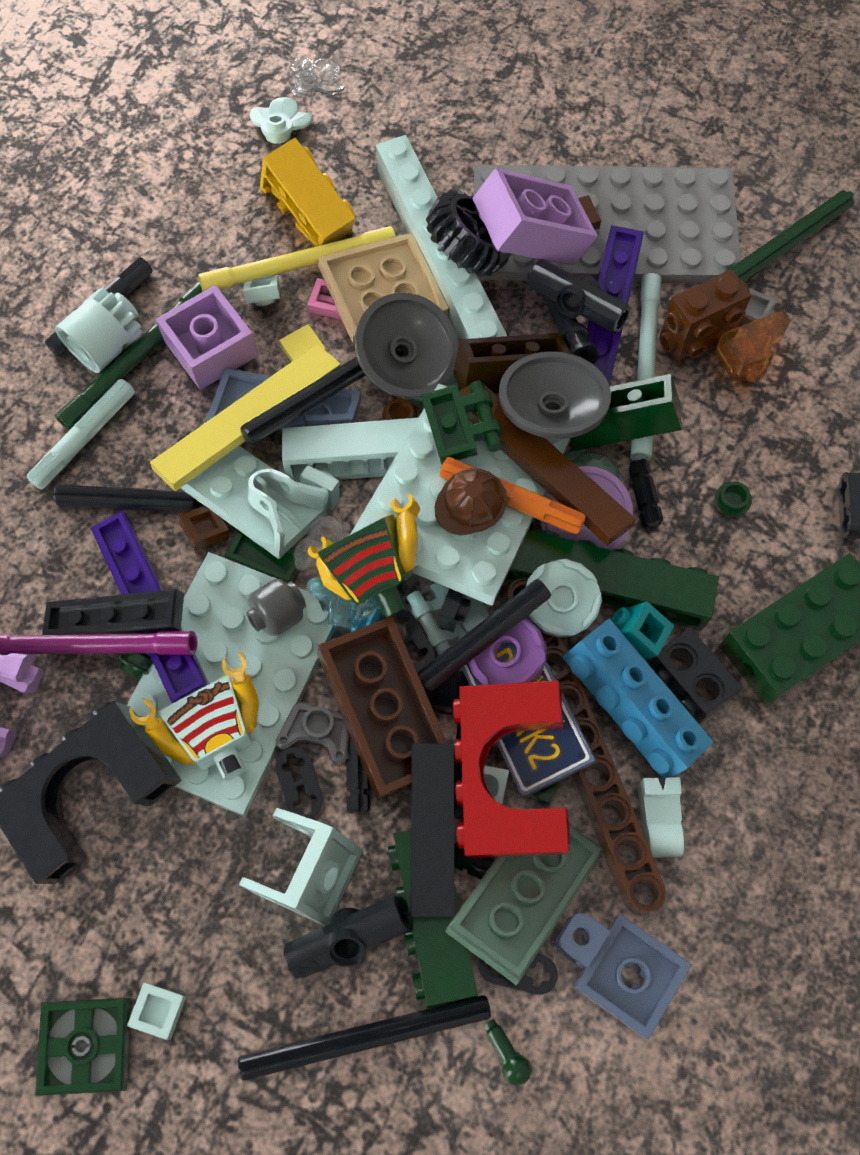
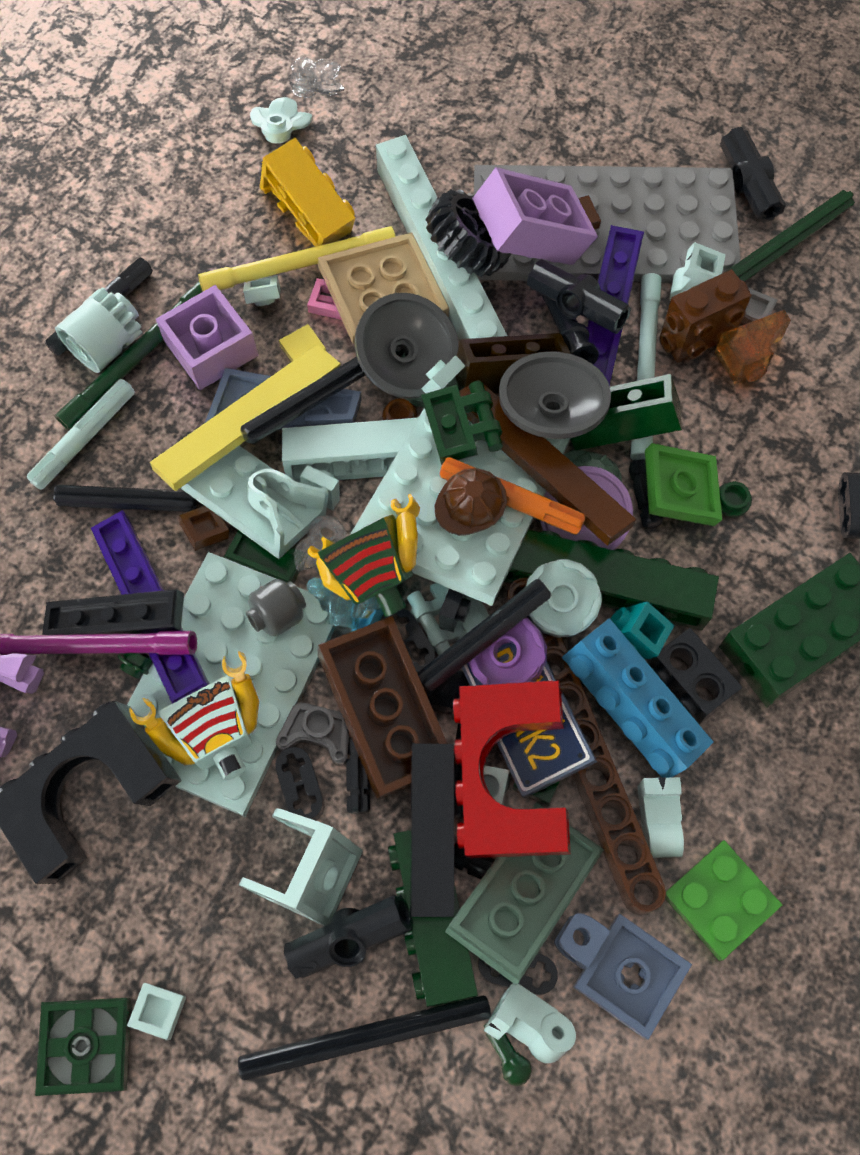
(442, 374): none -> light aqua plate
(532, 1023): none -> light aqua leg
(683, 485): none -> bright green plate
(700, 265): none -> light aqua leg
(722, 900): none -> bright green plate
(752, 174): none -> black piece

